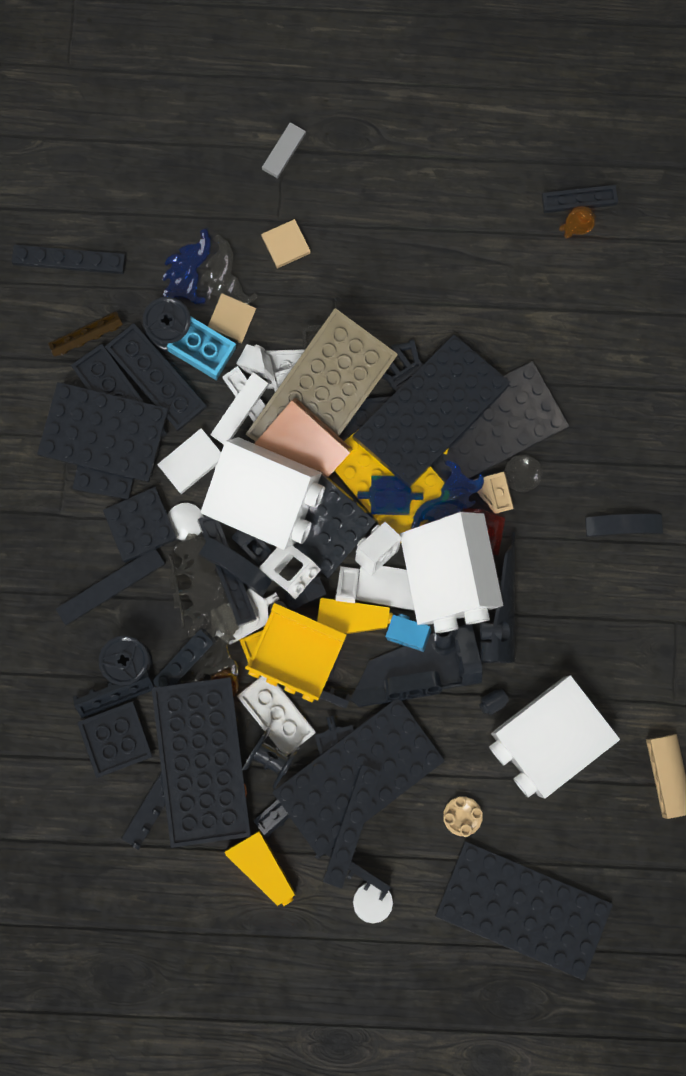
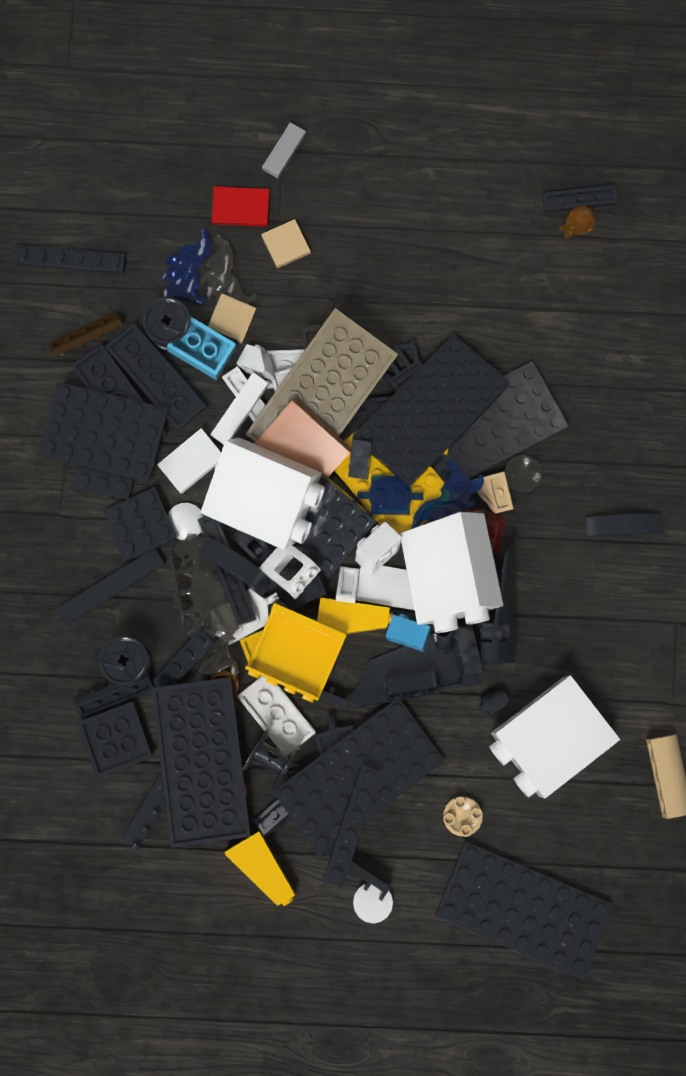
(240, 206): none -> red tile
(360, 458): none -> black tile

